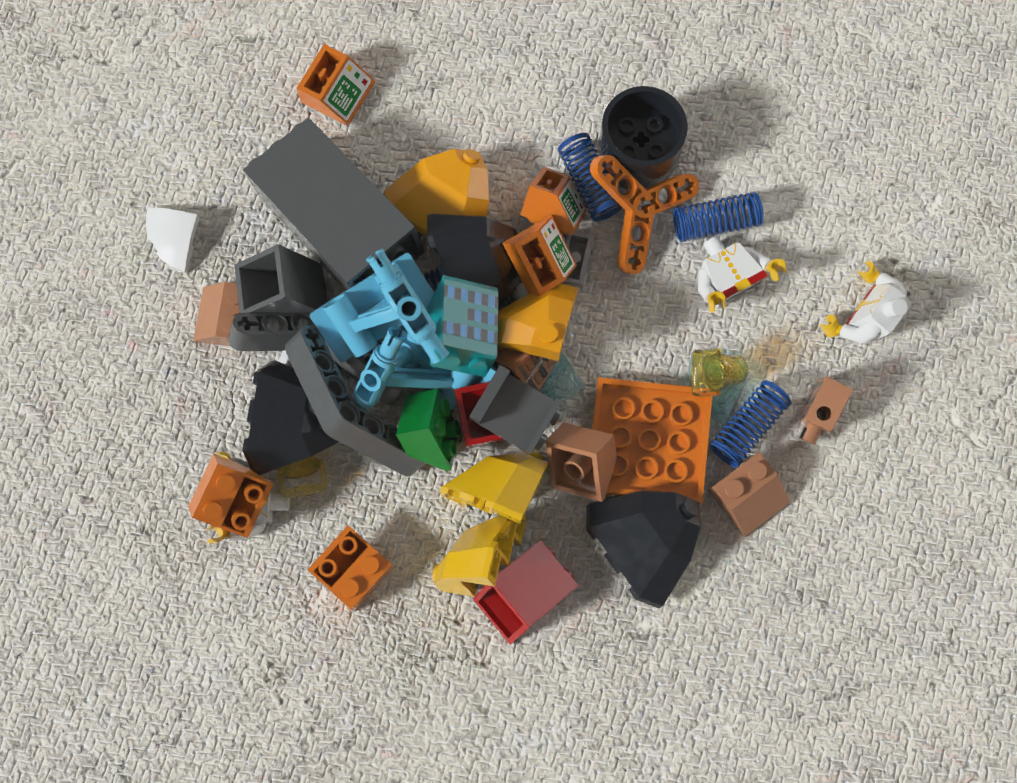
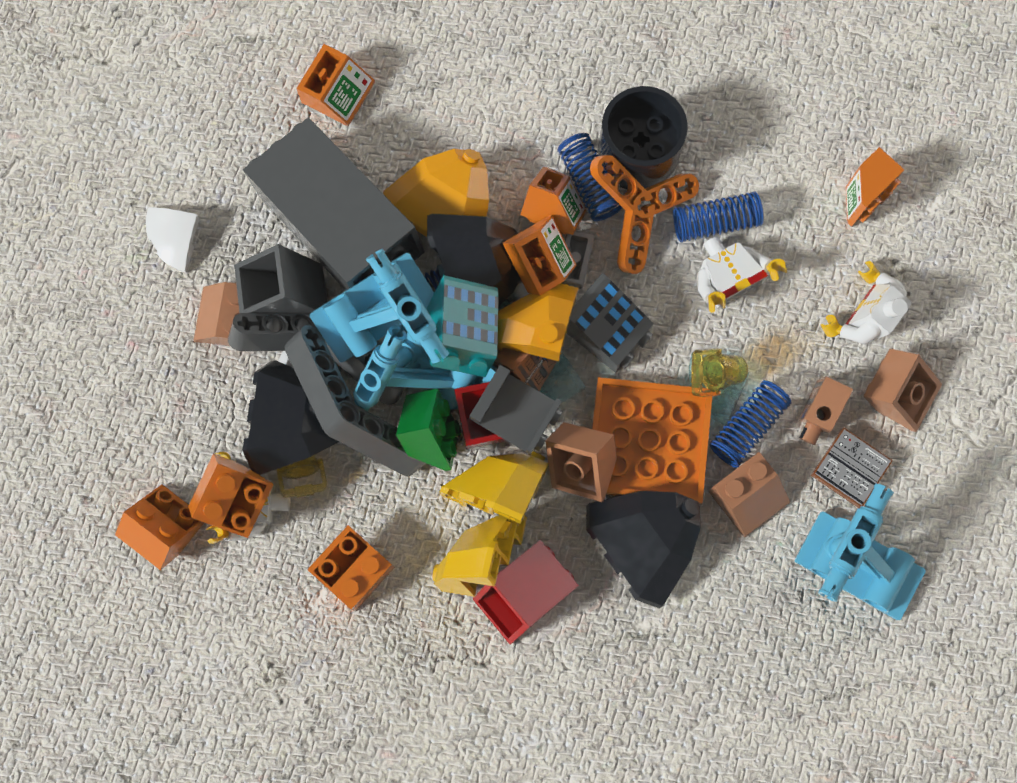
(158, 526): none -> orange slope
(609, 324): none -> dark grey slope
(851, 468): none -> light grey tile
(854, 562): none -> medium azure plate
(871, 185): none -> orange slope
(903, 388): none -> nougat slope

